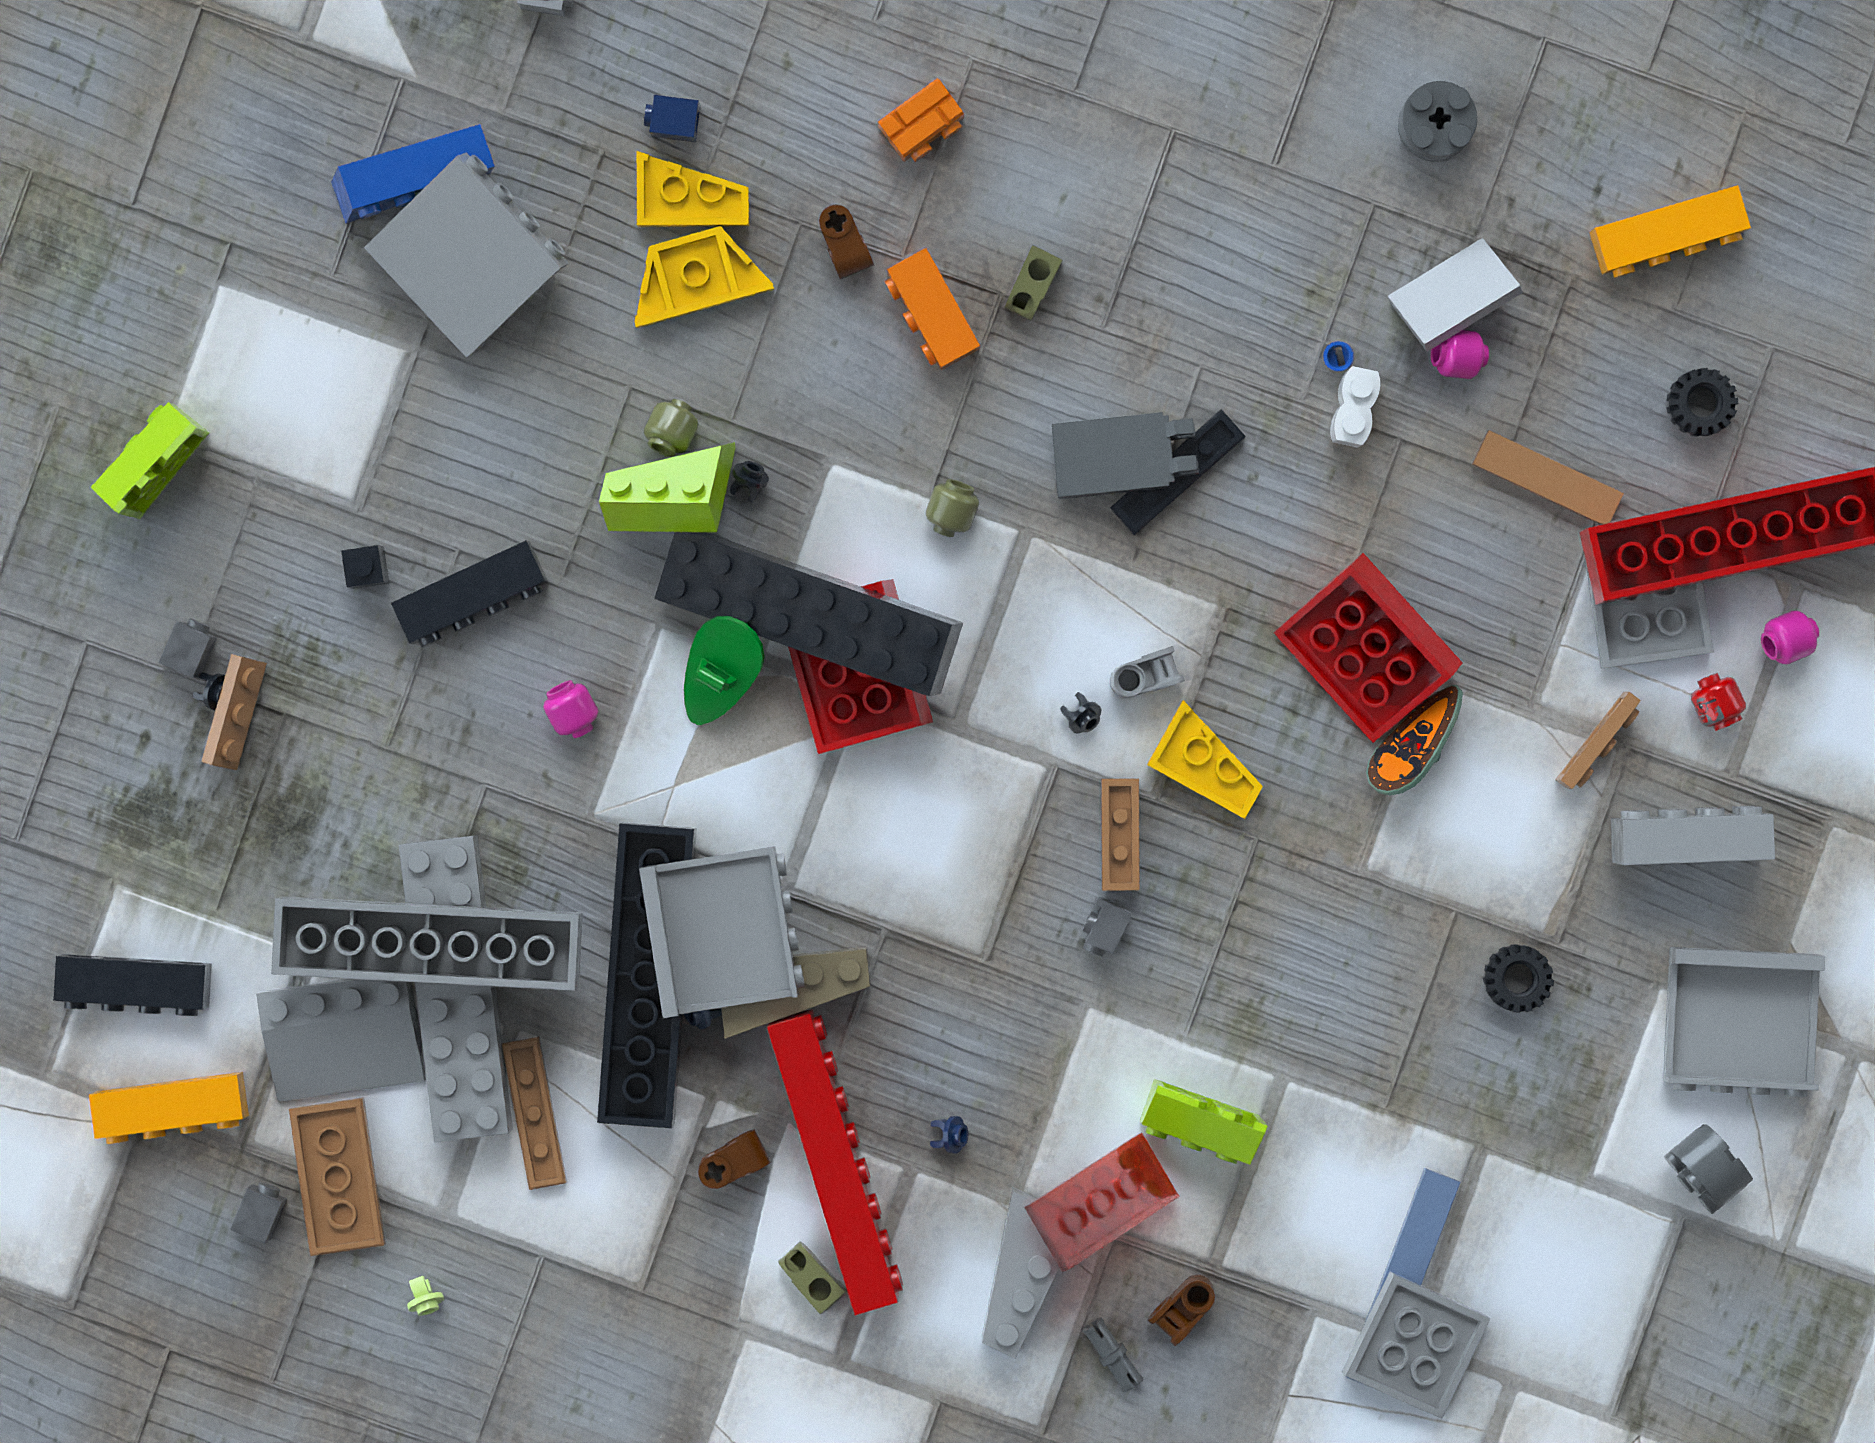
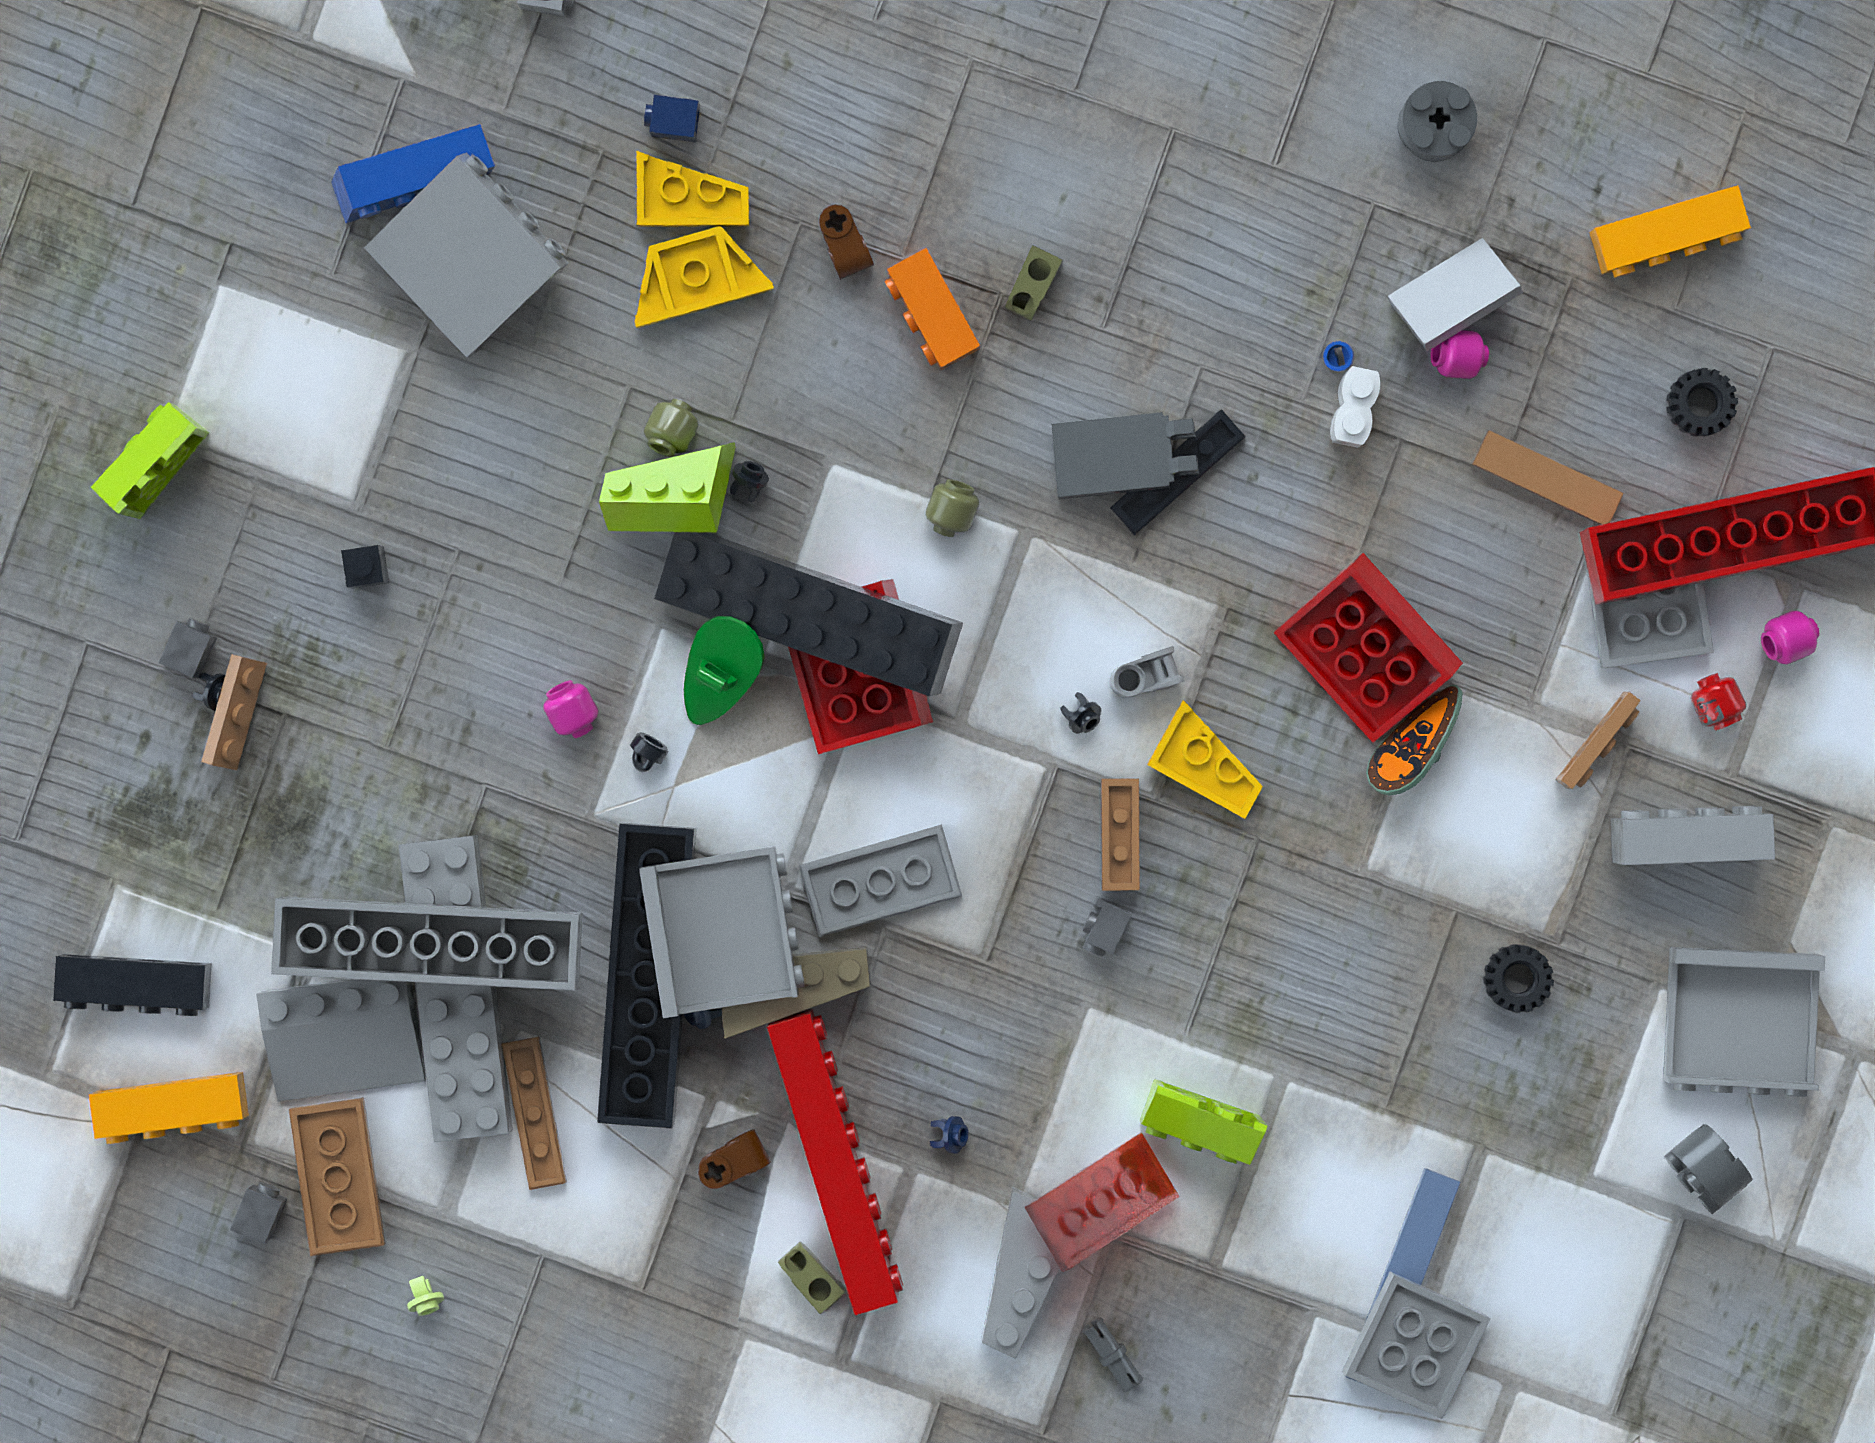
(470, 592): black brick -> none
(649, 748): none -> black tile
(880, 880): none -> light grey tile
(921, 121): orange brick -> none
(1182, 1310): reddish brown piece -> none

